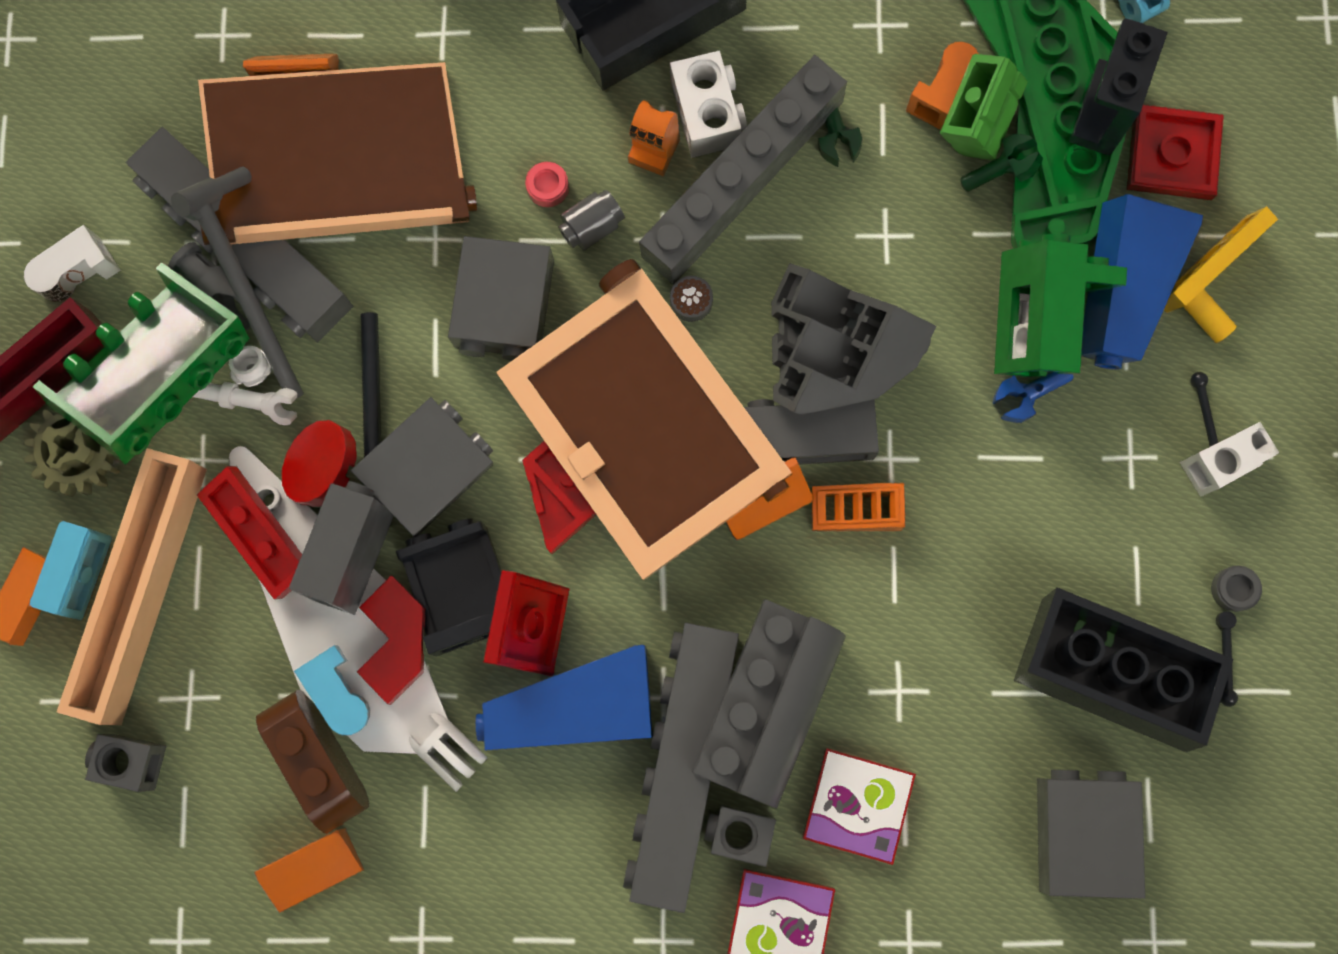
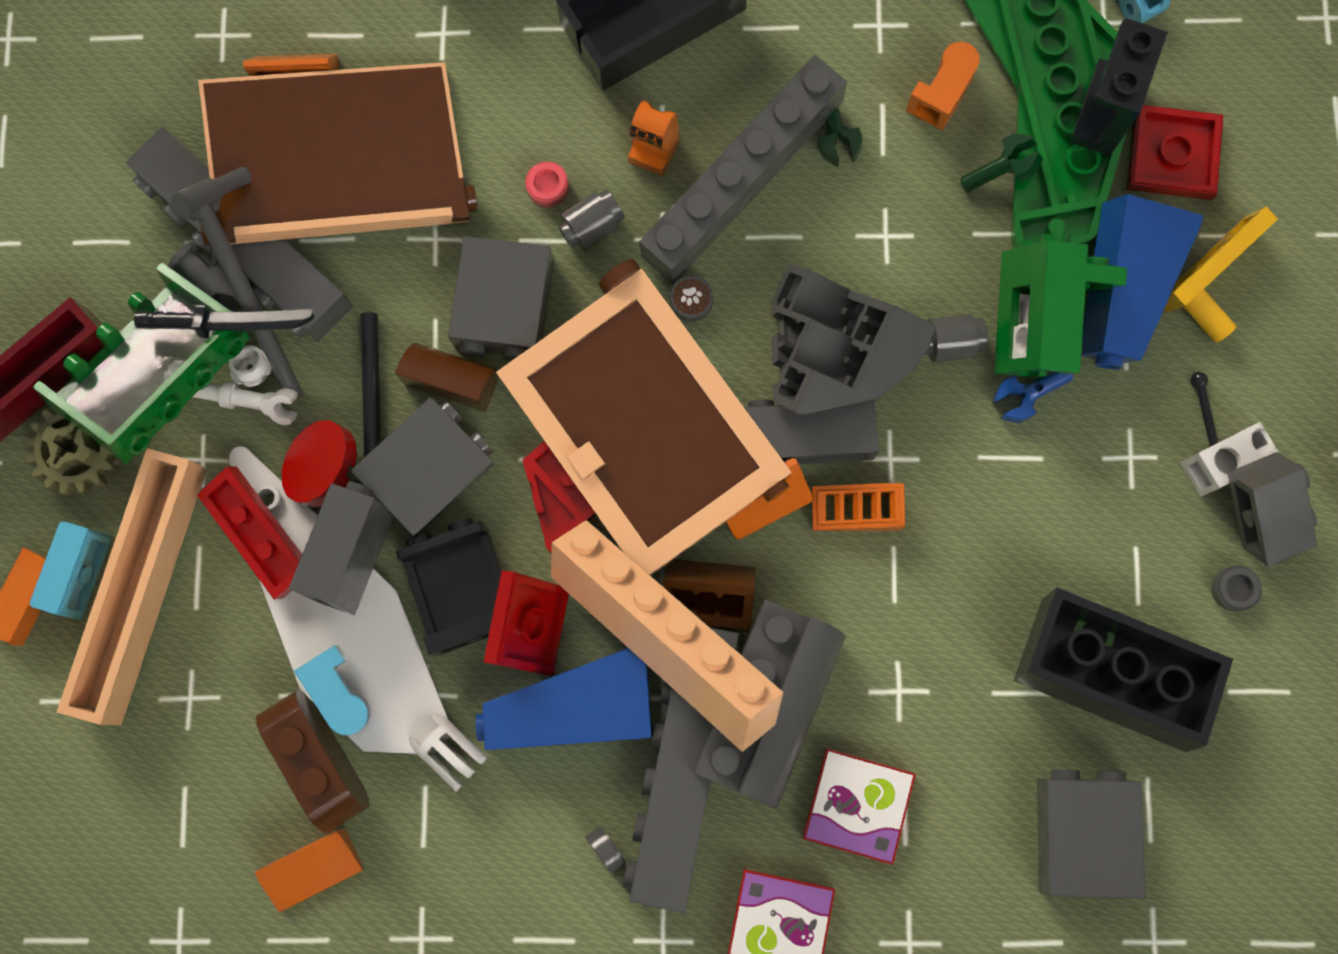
(68, 264): white leg -> none
(143, 765): dark grey brick -> none
(204, 321): none -> black sword
(402, 656): red tile -> none
(447, 376): none -> reddish brown brick
(606, 850): none -> dark grey tile
(666, 635): none -> light nougat brick
(700, 104): white brick -> none
(713, 591): none -> reddish brown brick
(758, 847): dark grey brick -> none
(957, 338): none -> dark grey brick
(983, 106): bright green brick -> none
(1226, 621): black hinge -> none
(1273, 508): none -> dark grey brick

